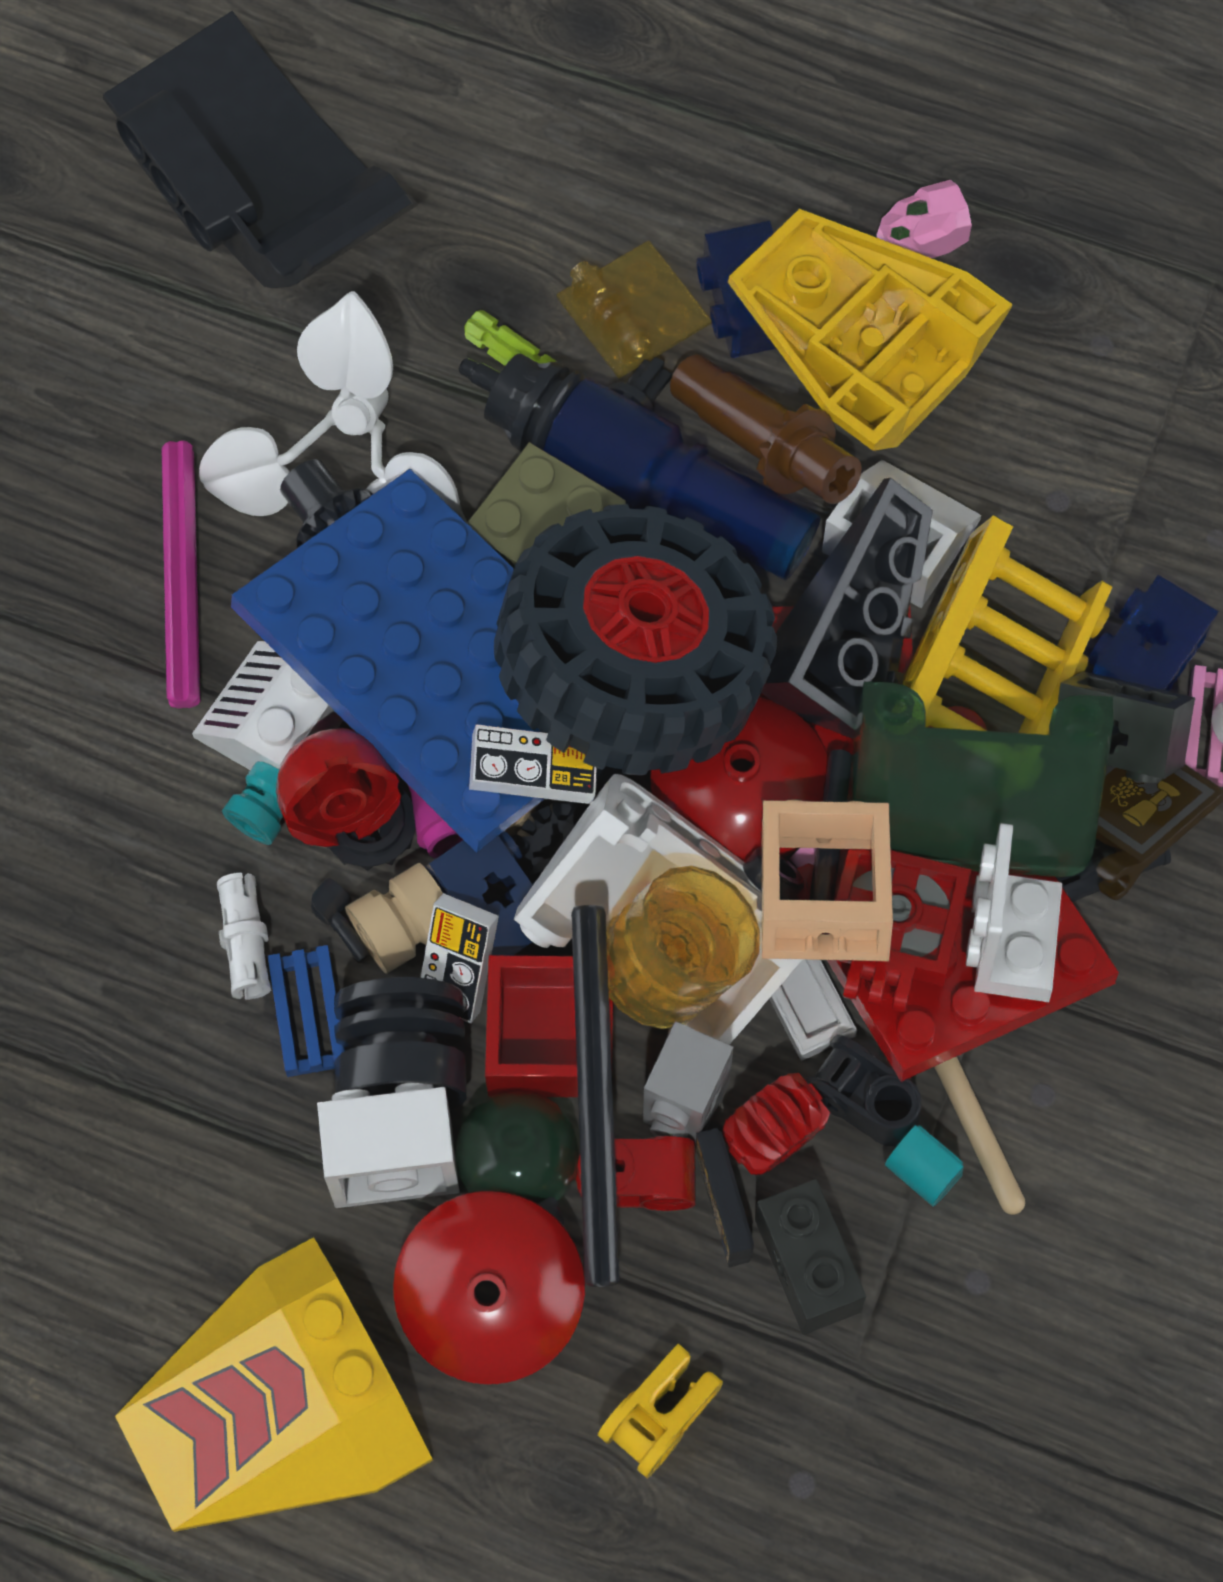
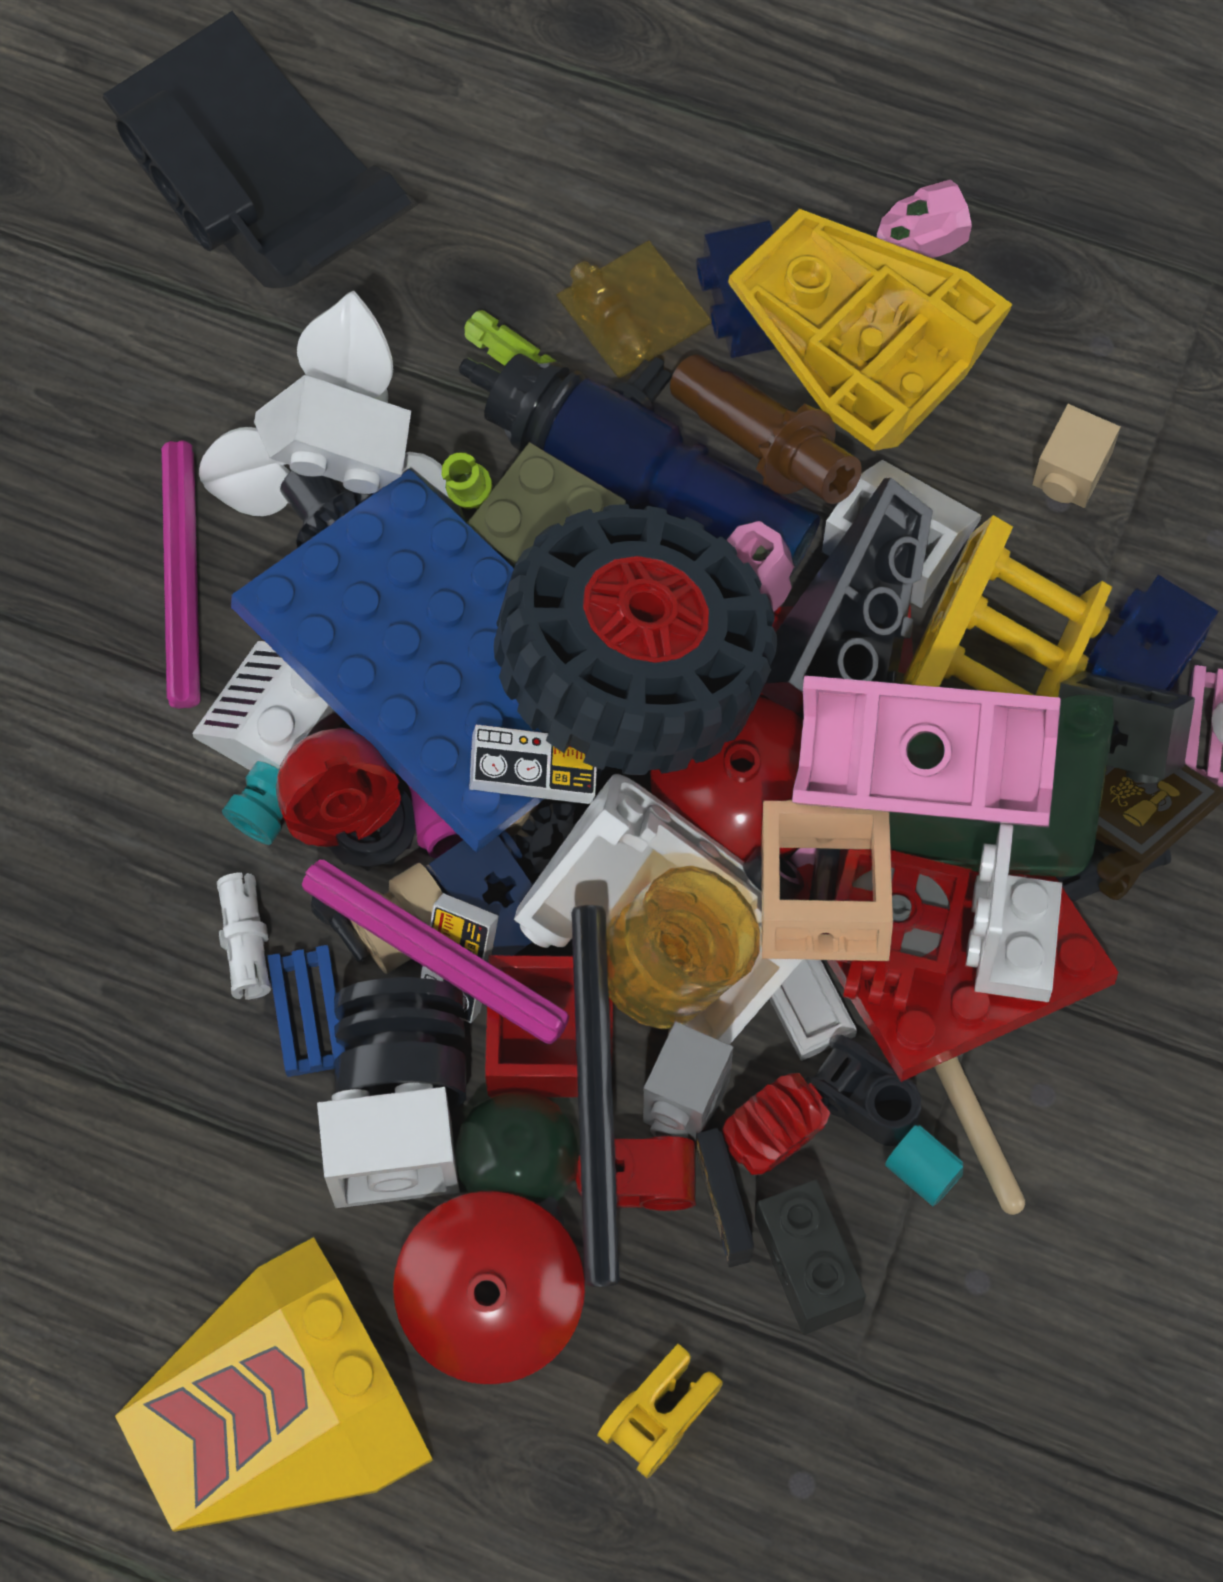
(335, 434): none -> white slope
(435, 951): none -> dark pink axle
(466, 481): none -> lime axle
(767, 556): none -> bright pink rock
(993, 762): none -> bright pink piece
(1075, 456): none -> tan brick

